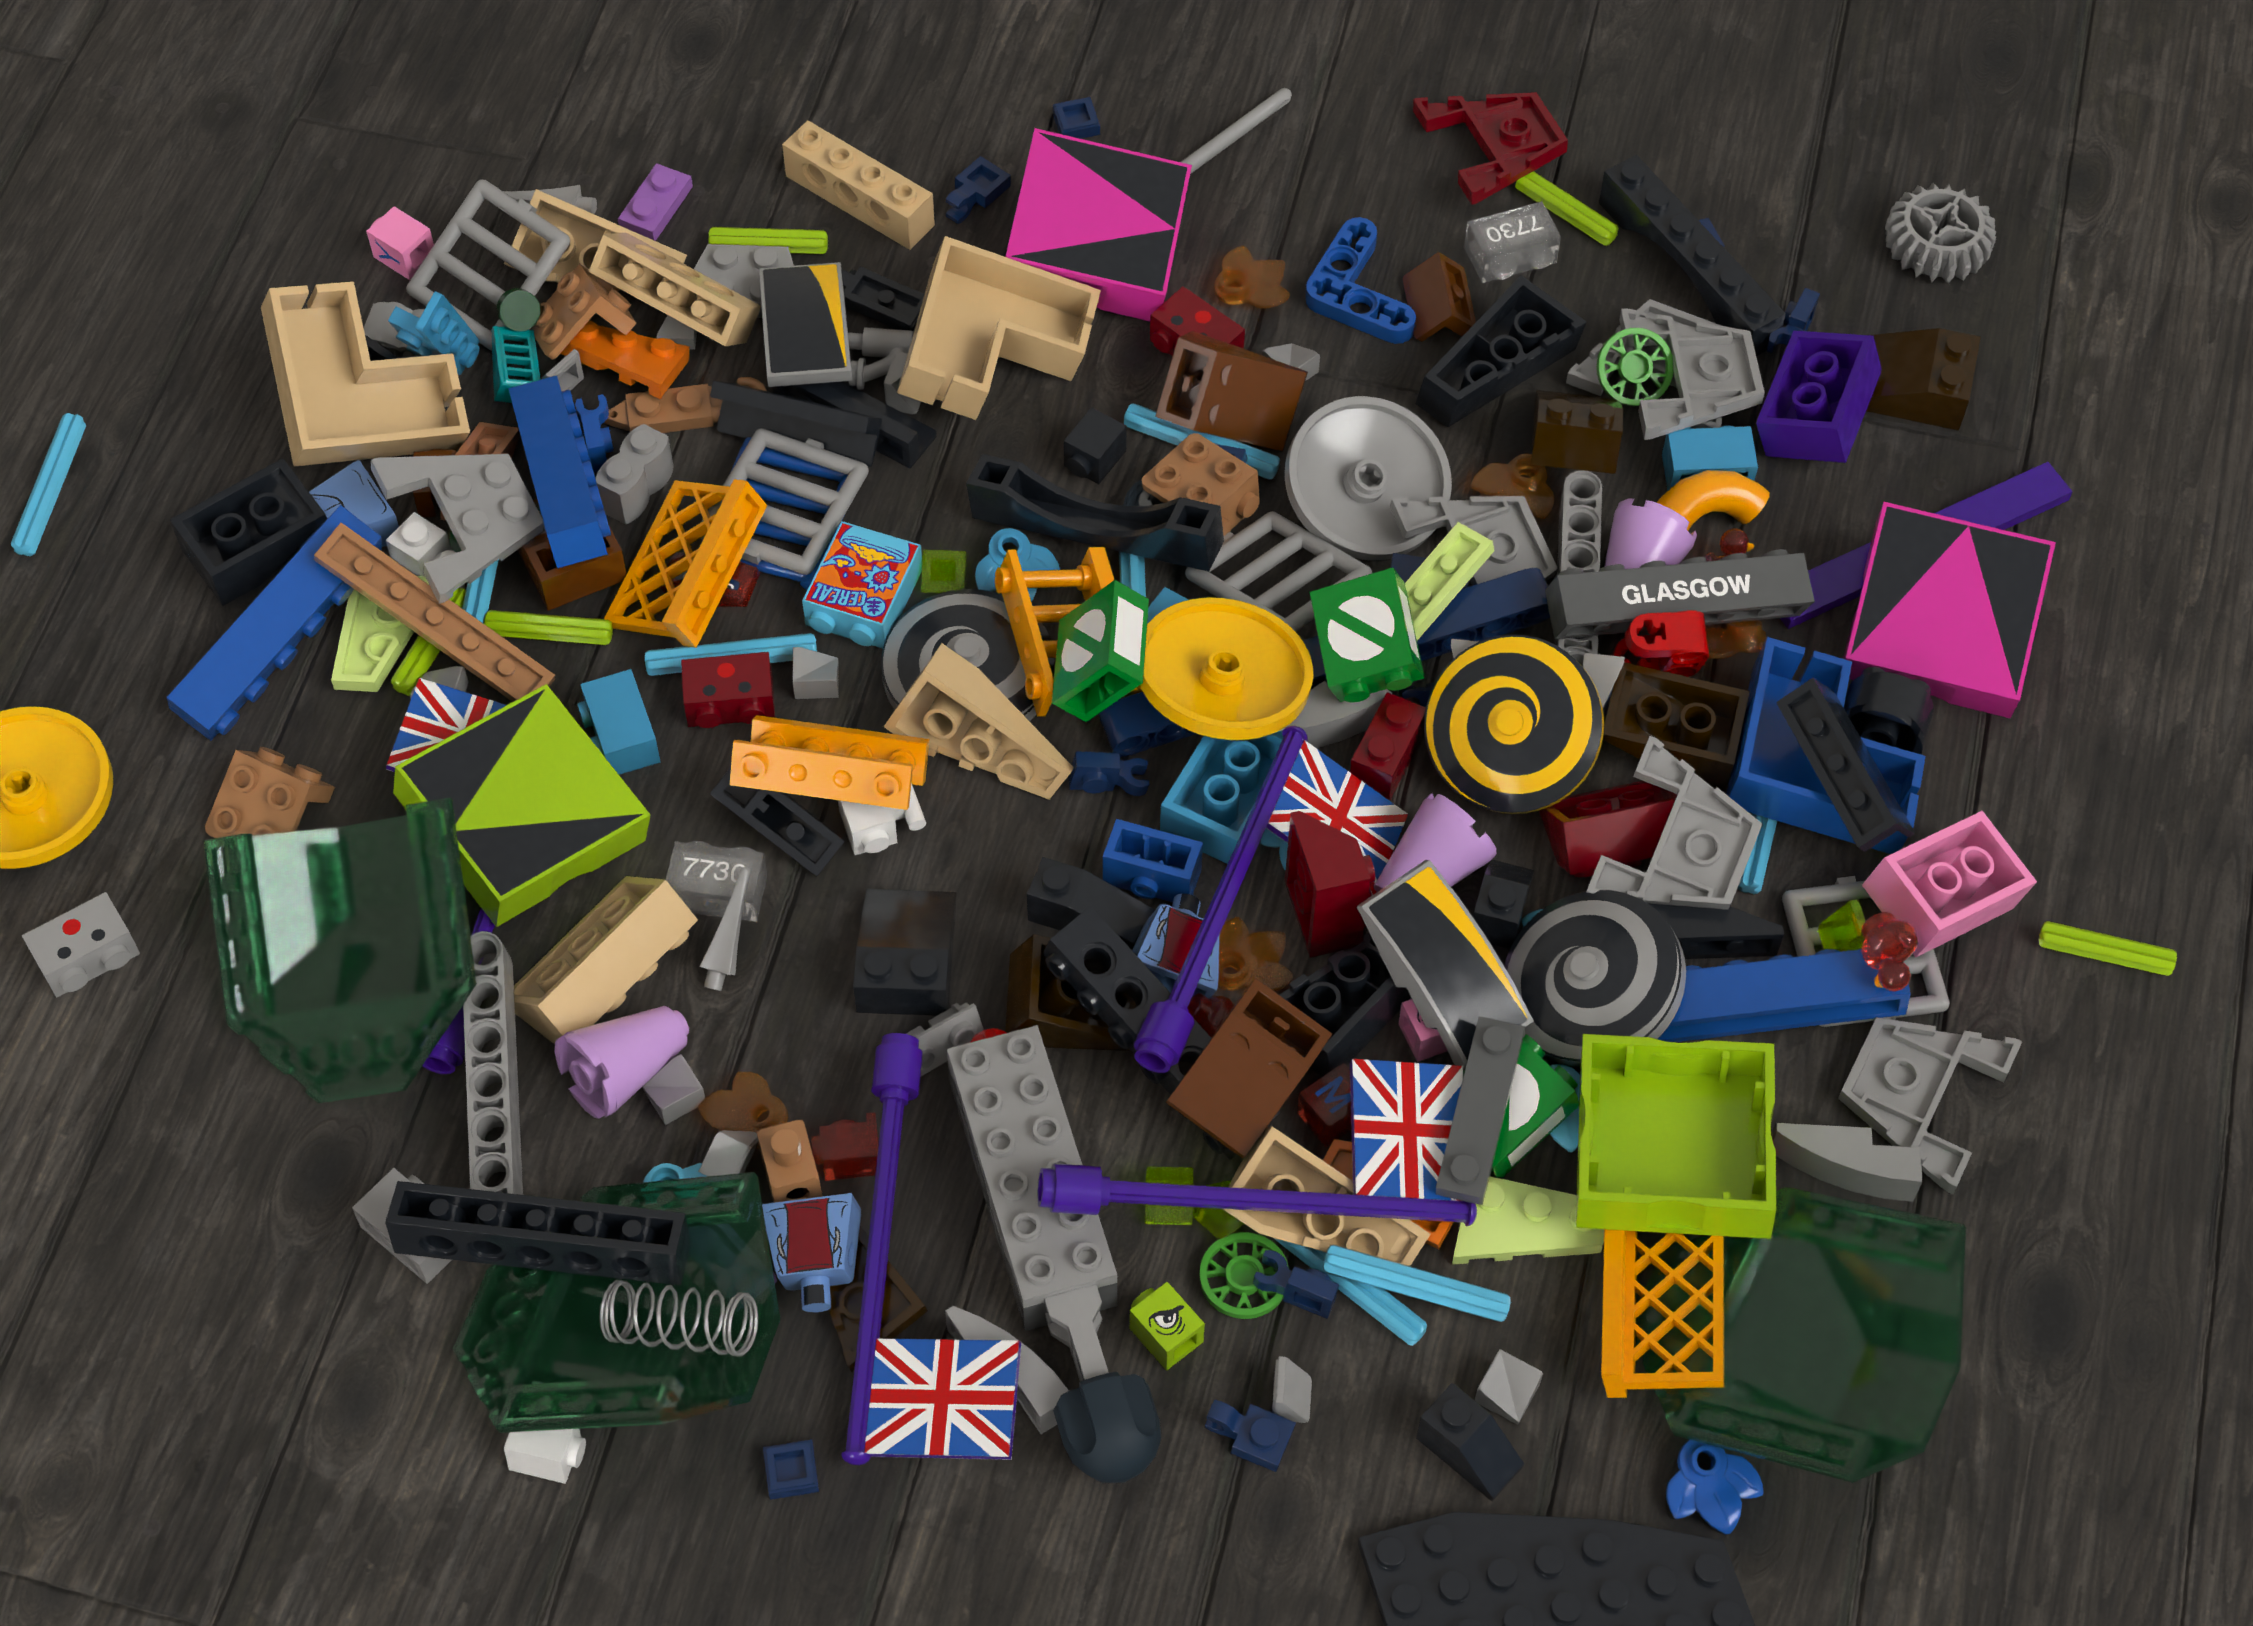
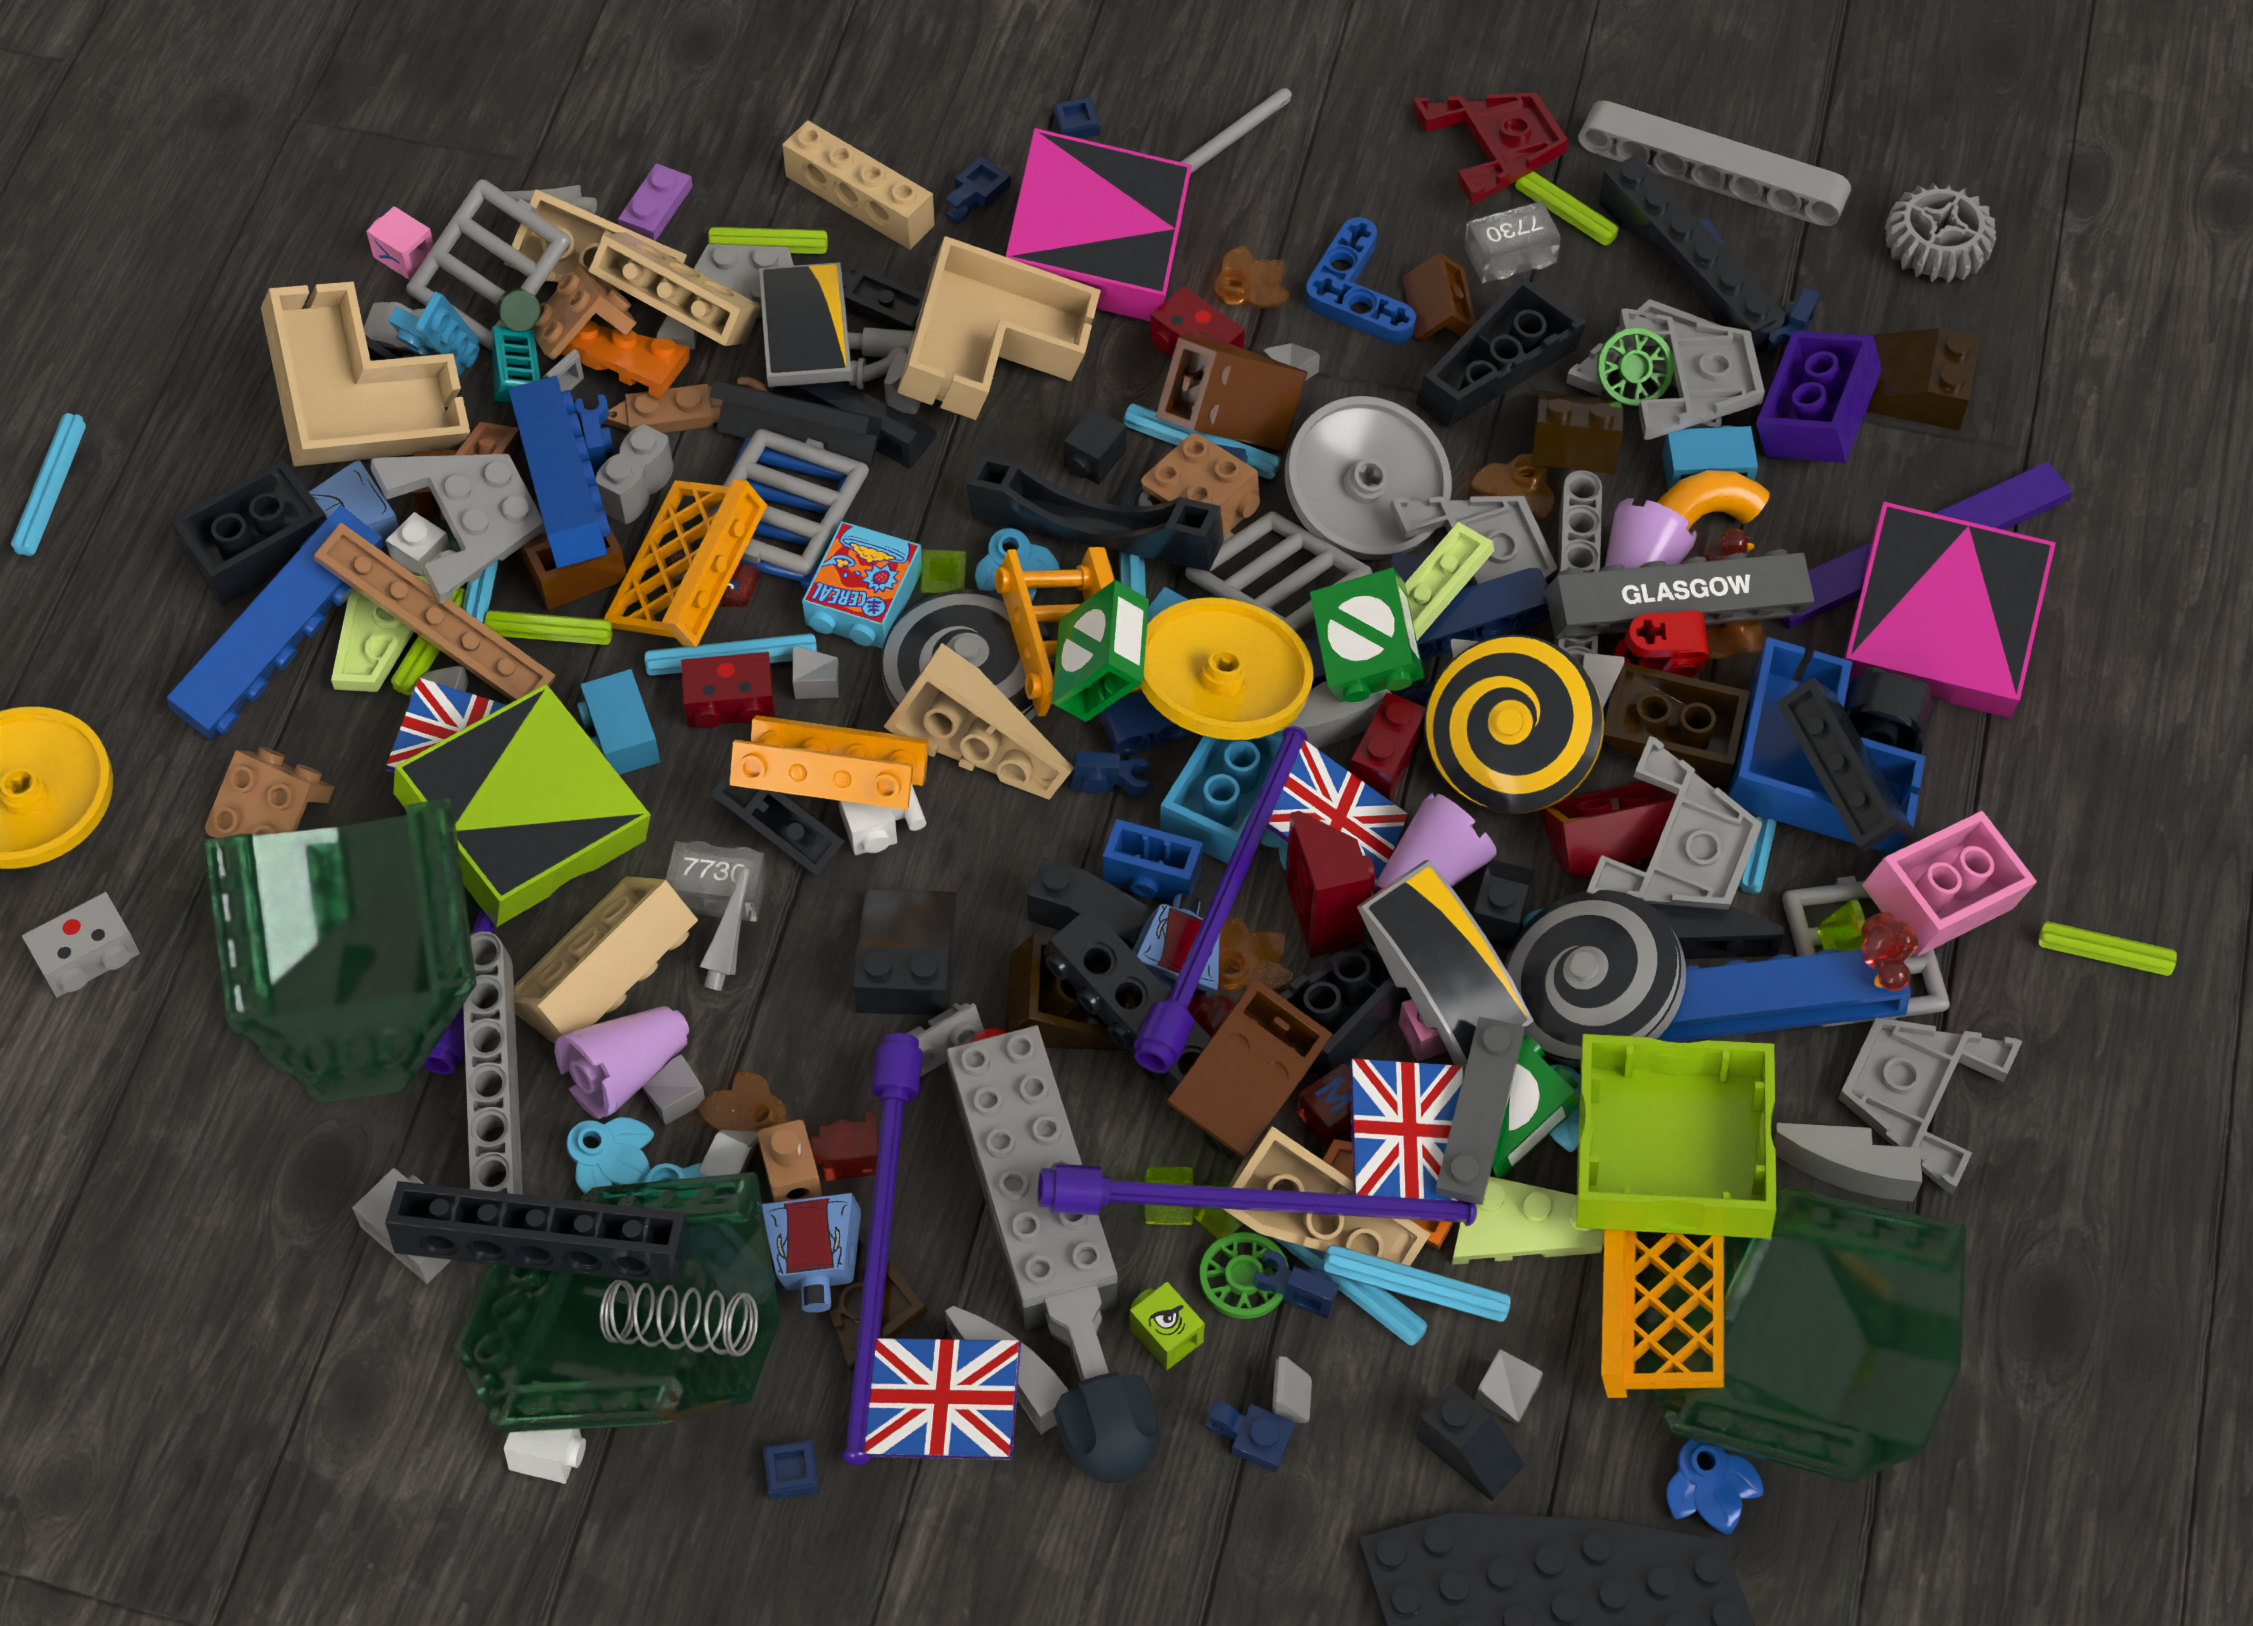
(617, 1156): none -> medium azure plate
(1716, 163): none -> light grey beam

